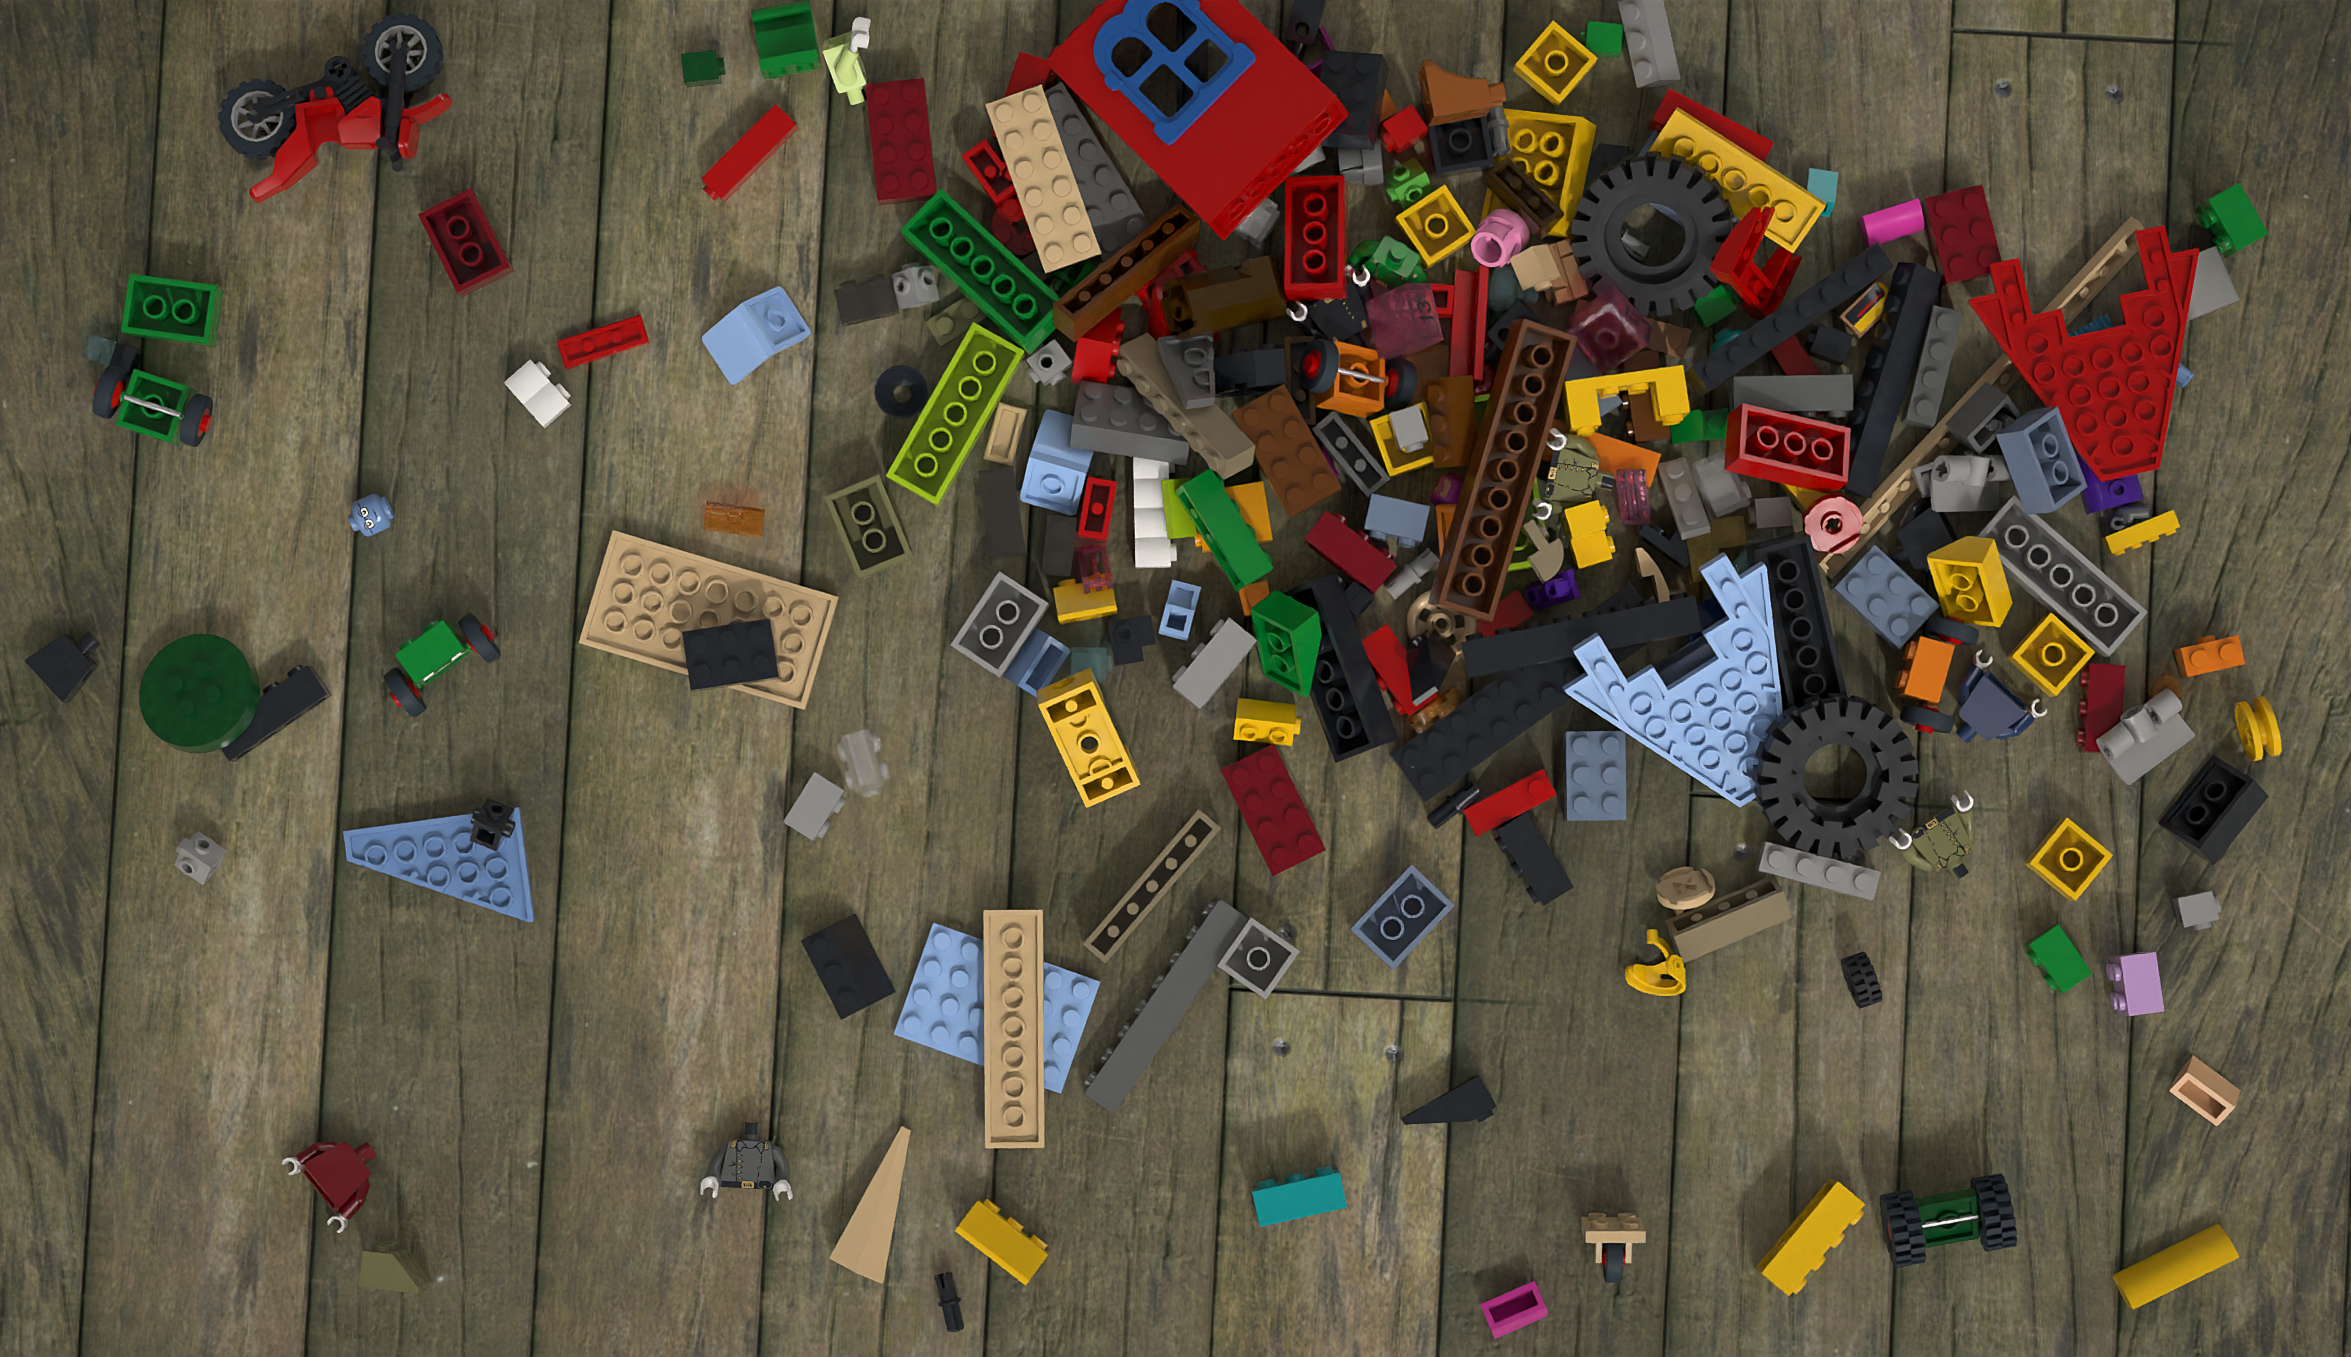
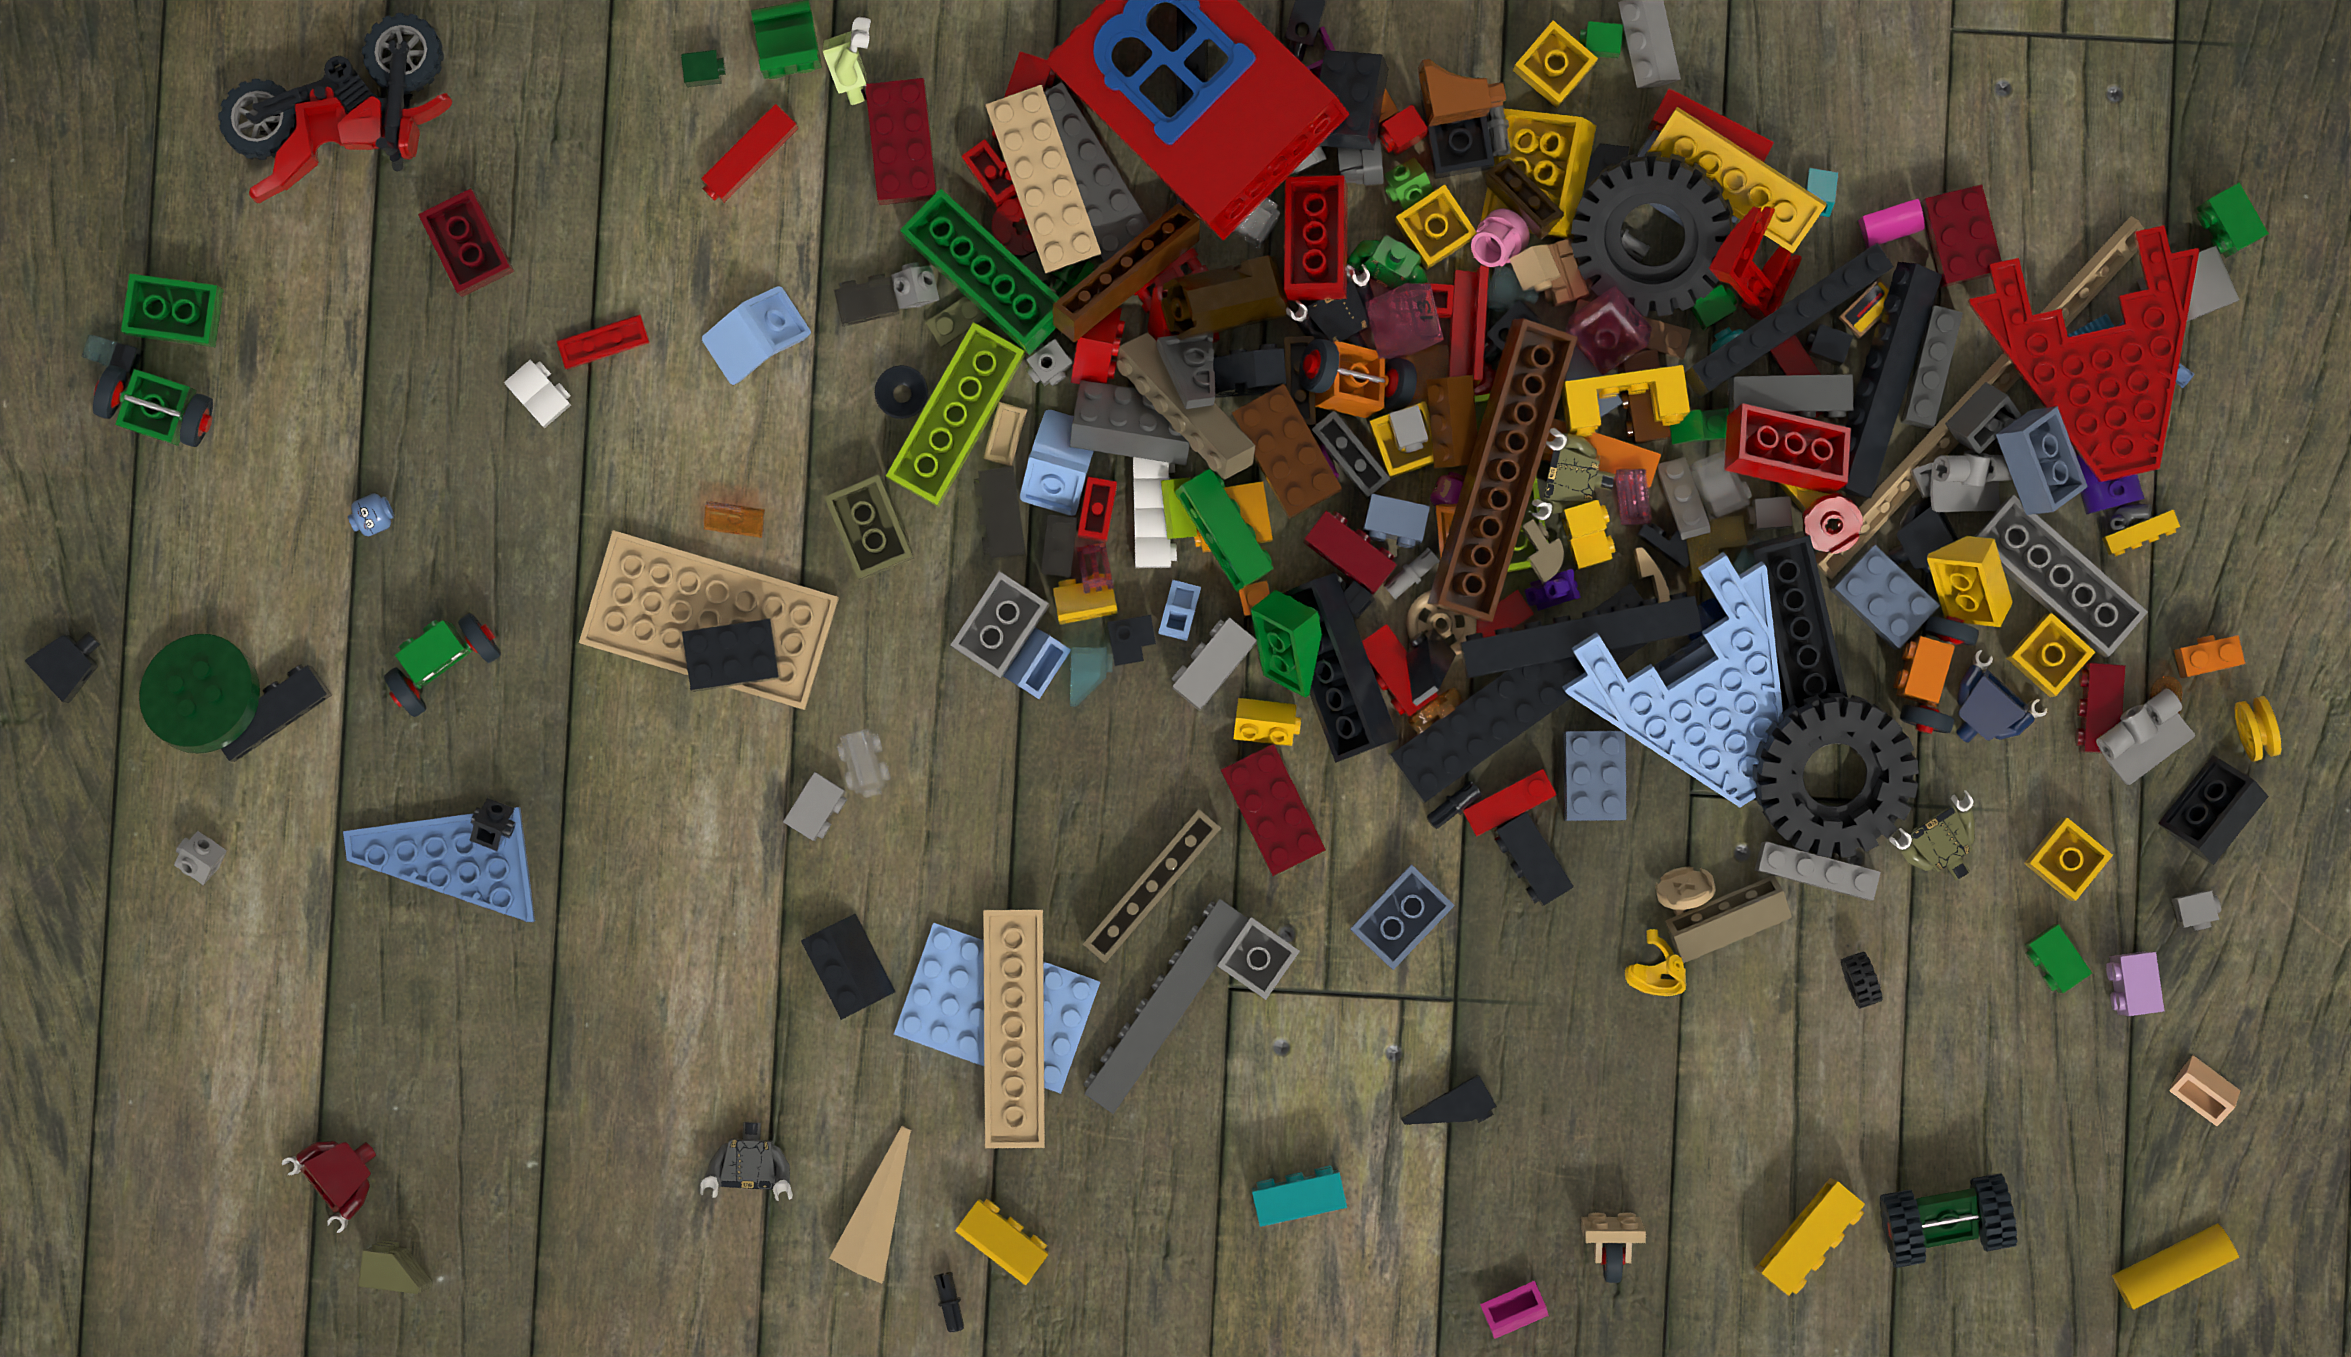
(1076, 711): yellow plate -> none

